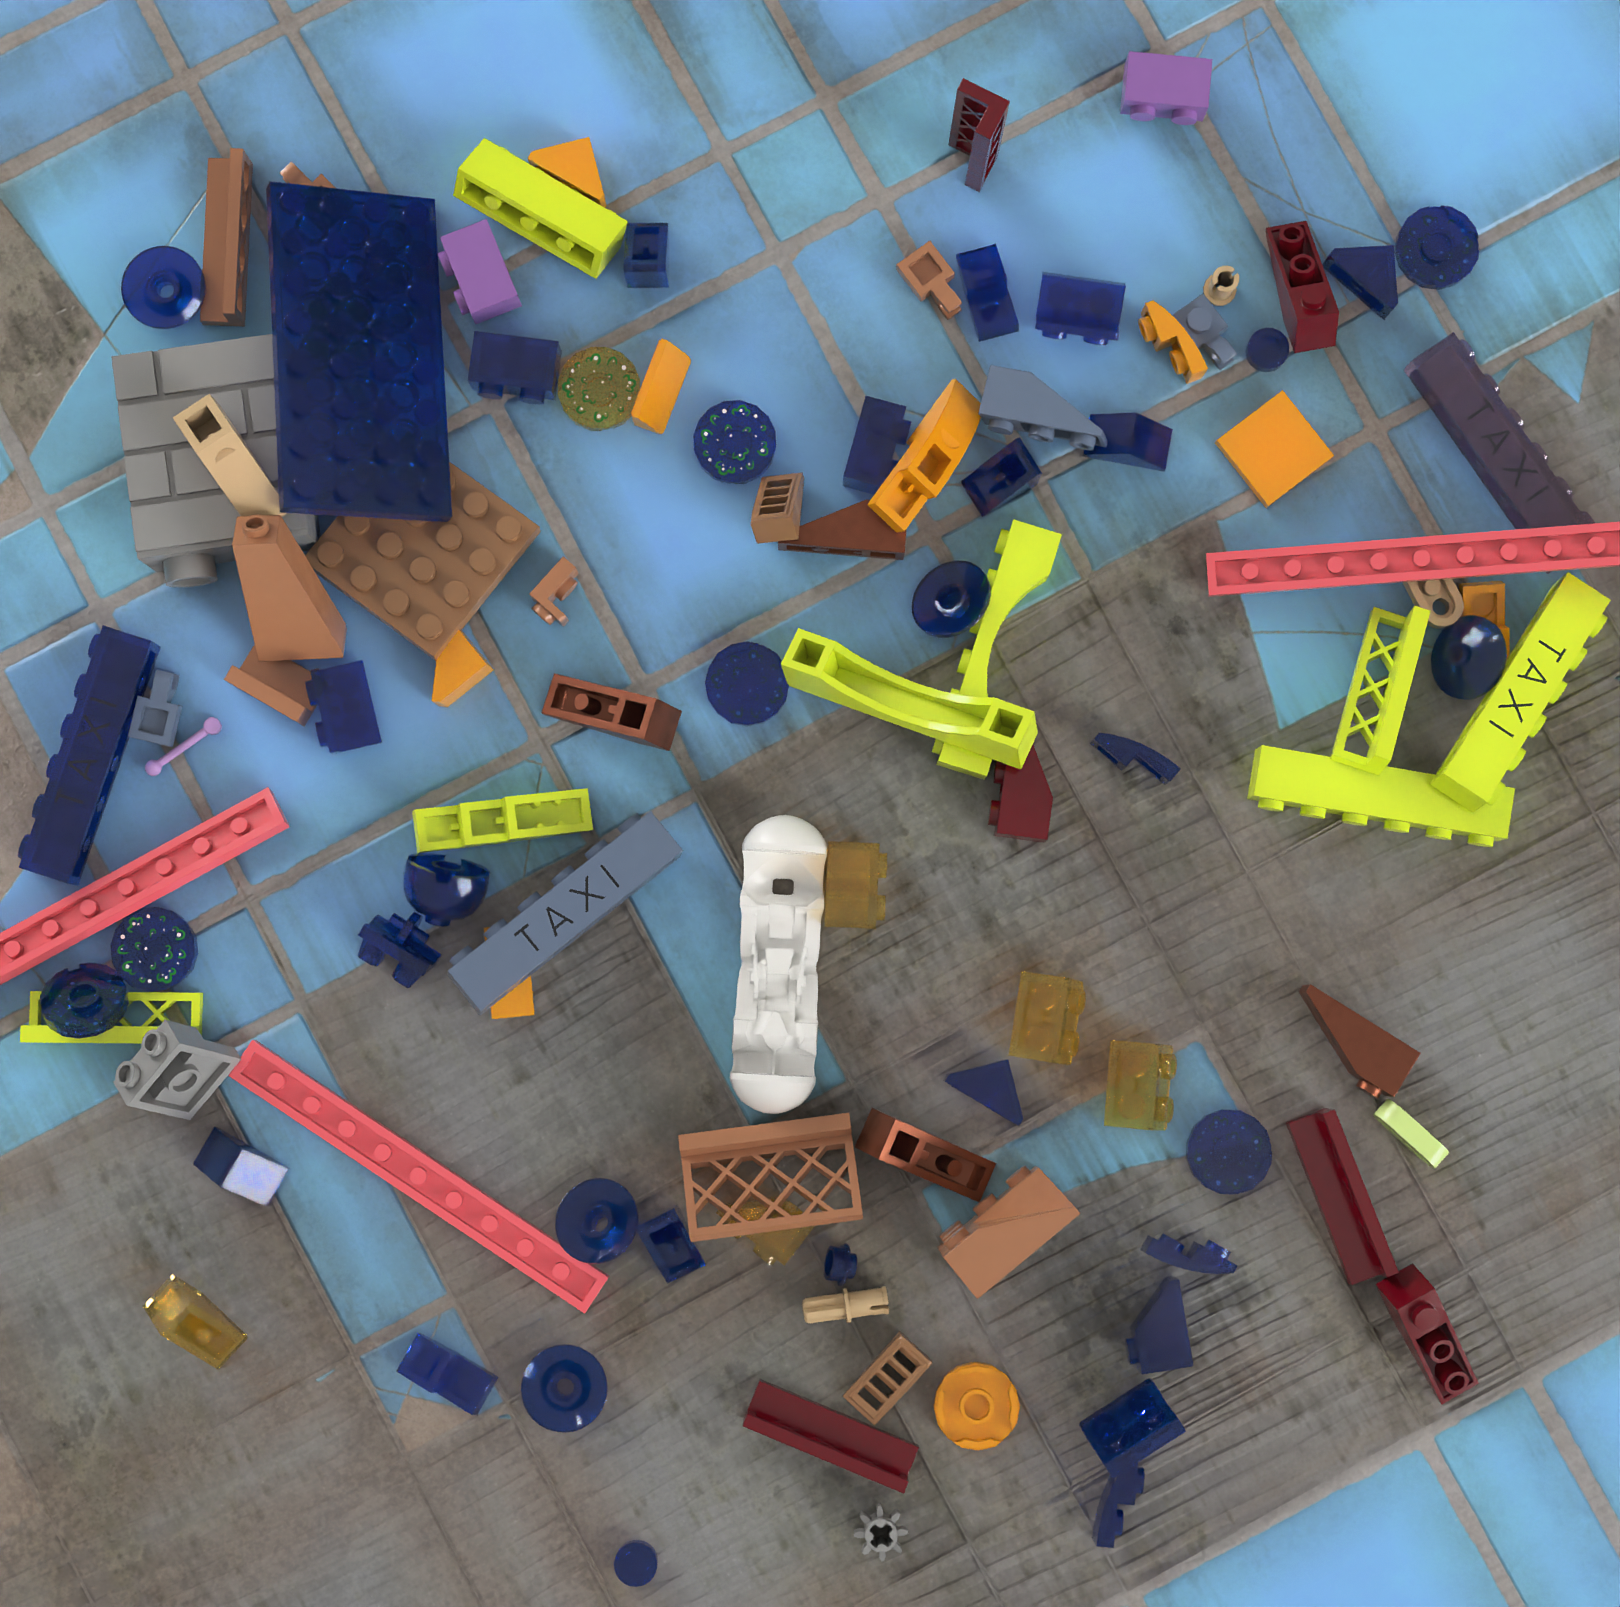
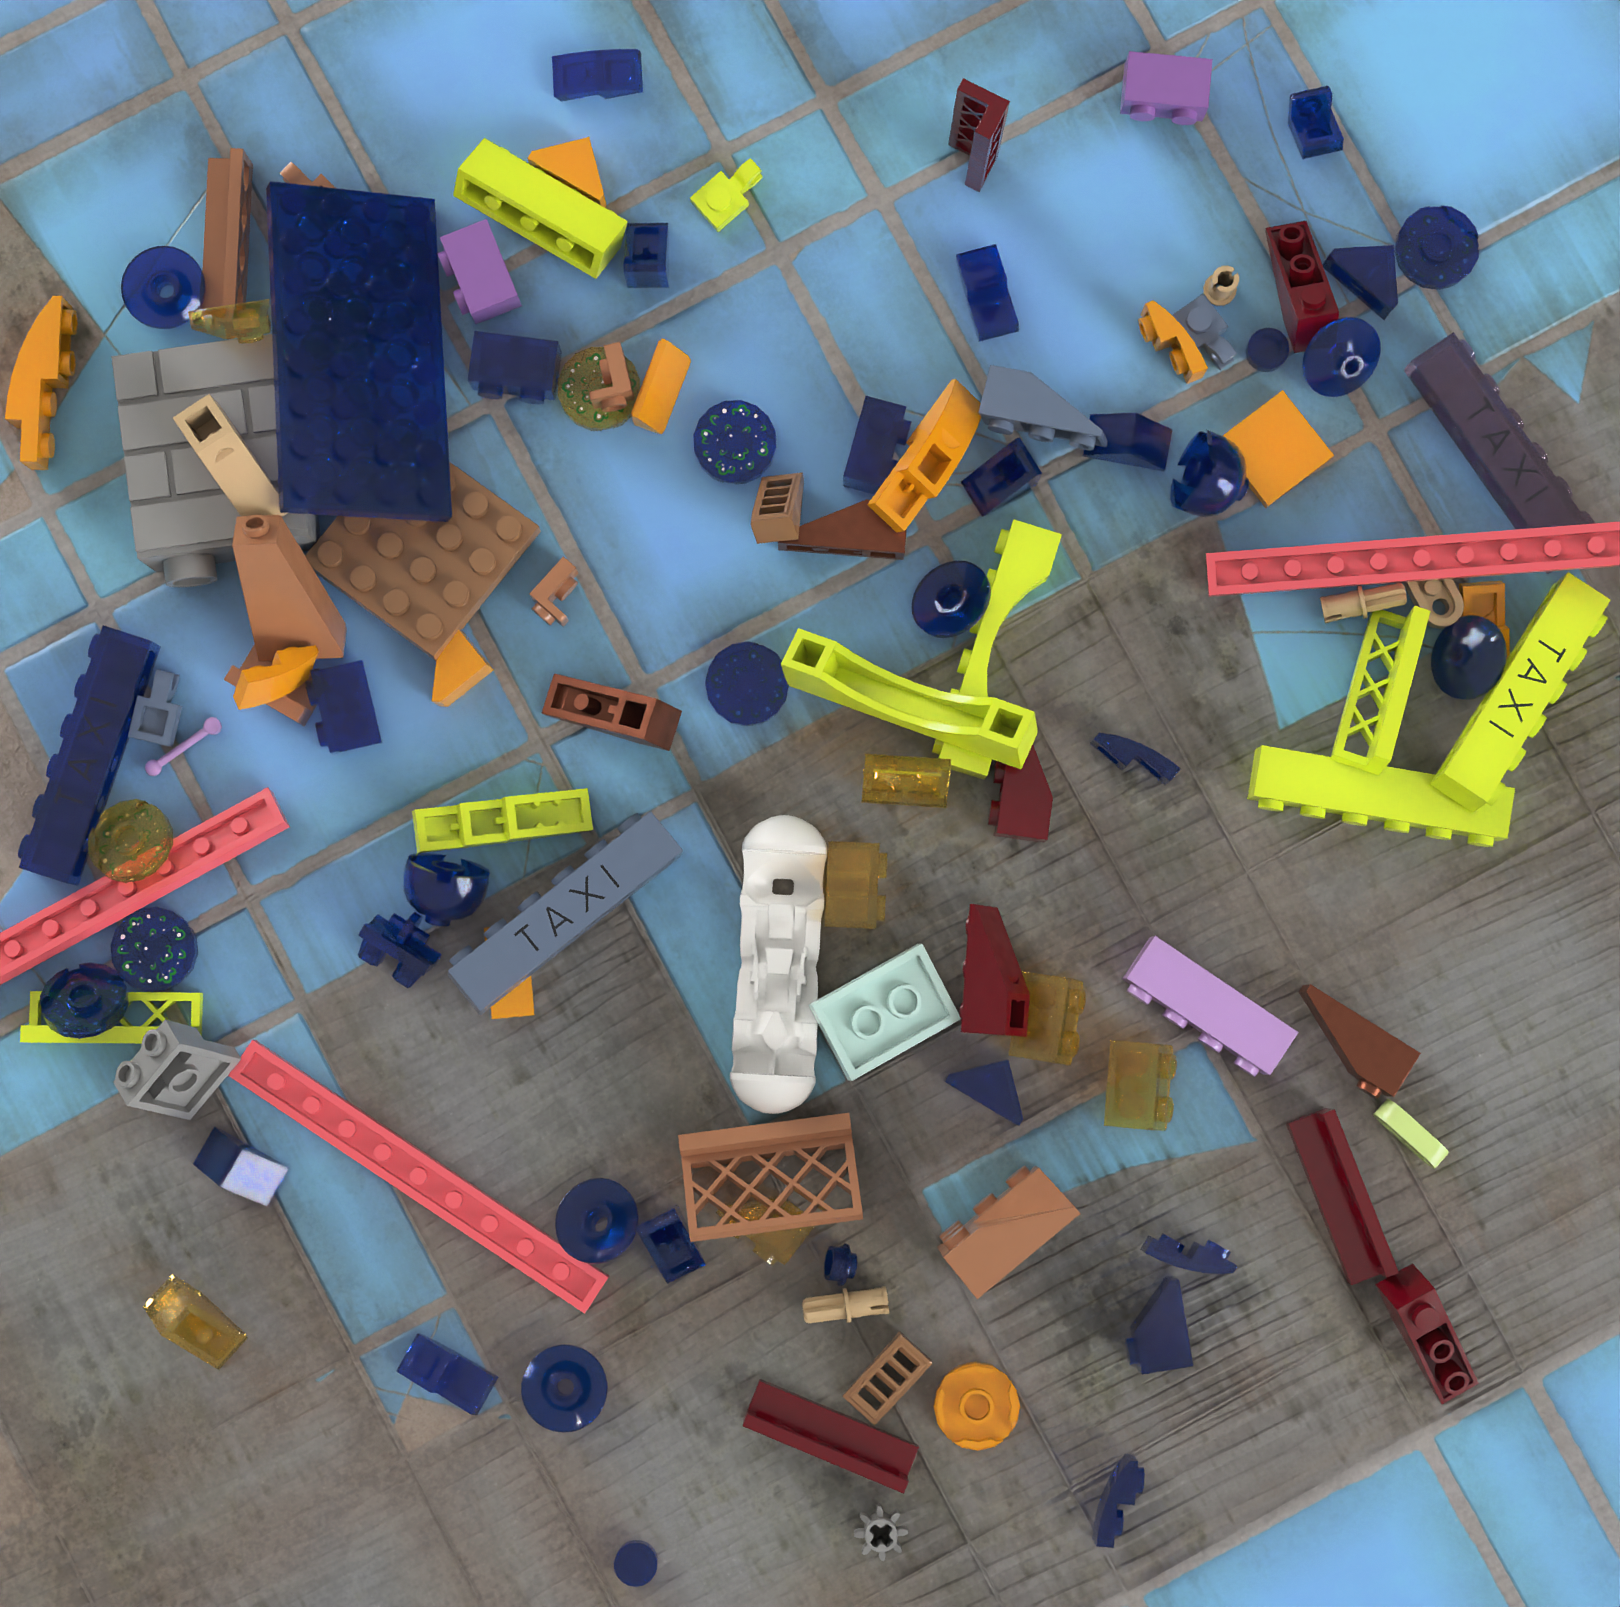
(40, 366): none -> light orange slope
(130, 841): none -> clear yellow tile
(241, 321): none -> clear yellow wing
(267, 683): none -> light orange slope
(597, 72): none -> clear blue slope
(614, 372): none -> nougat bracket
(723, 198): none -> neon yellow plate
(884, 1012): none -> light aqua plate
(906, 780): none -> clear yellow bracket
(925, 1155): copper slope -> none
(928, 275): nougat plate -> none
(994, 986): none -> dark red slope
(1079, 308): clear blue bracket -> none
(1131, 1427): clear blue bracket -> none
(1209, 1006): none -> lavender brick
(1211, 477): none -> clear blue cylinder
(1229, 1151): clear blue tile -> none
(1314, 122): none -> clear blue bracket
(1332, 348): none -> clear blue dish
(1361, 601): none -> tan axle

